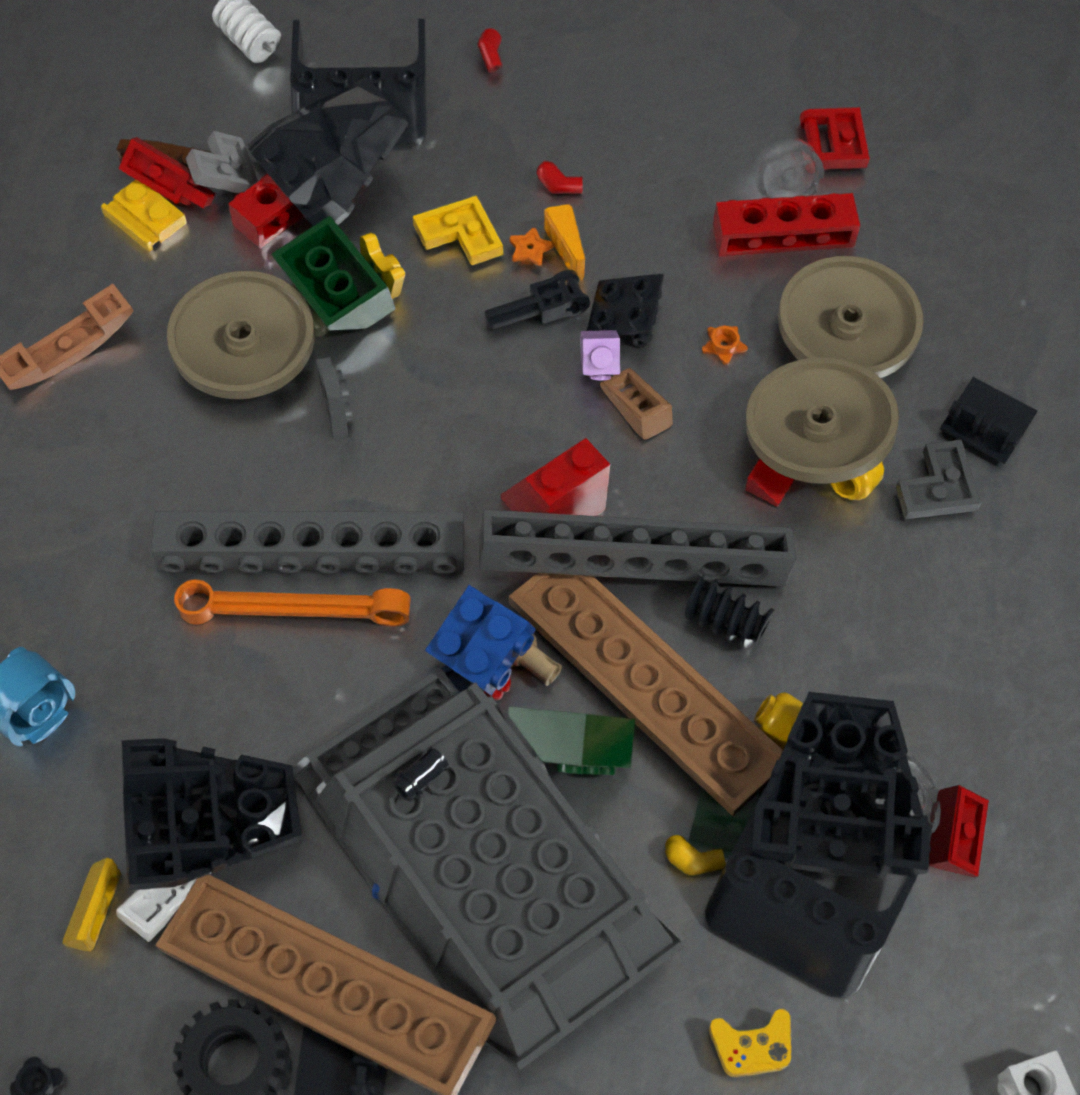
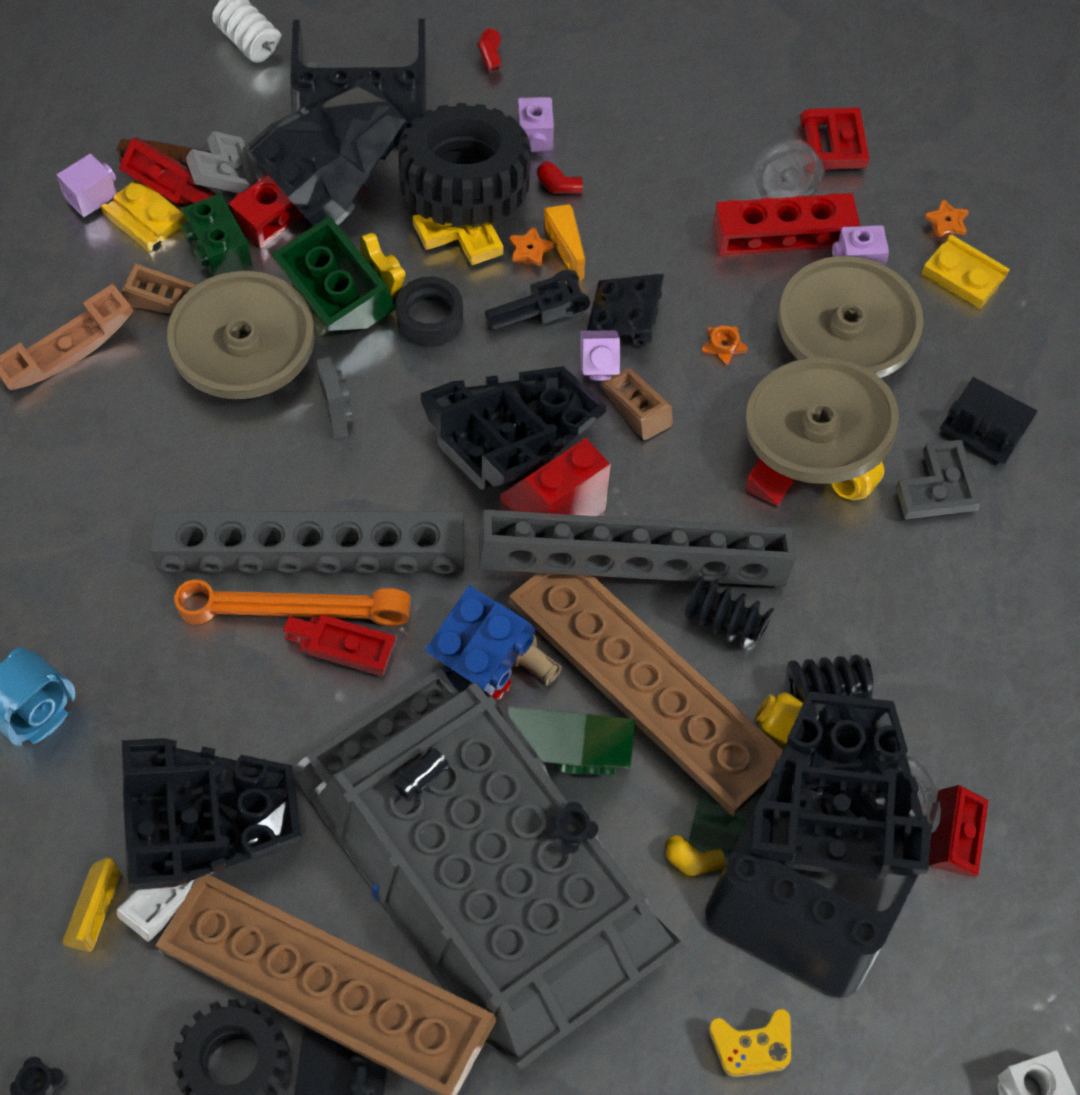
(87, 184): none -> lavender brick
(151, 278): none -> medium nougat slope
(216, 235): none -> dark green brick
(342, 642): none -> red hinge
(429, 289): none -> black tyre
(464, 165): none -> black tyre
(510, 426): none -> black wedge
(538, 128): none -> lavender brick
(576, 815): none -> black plate
(838, 678): none -> black piece
(862, 242): none -> lavender brick
(943, 227): none -> orange plate
(965, 271): none -> yellow plate

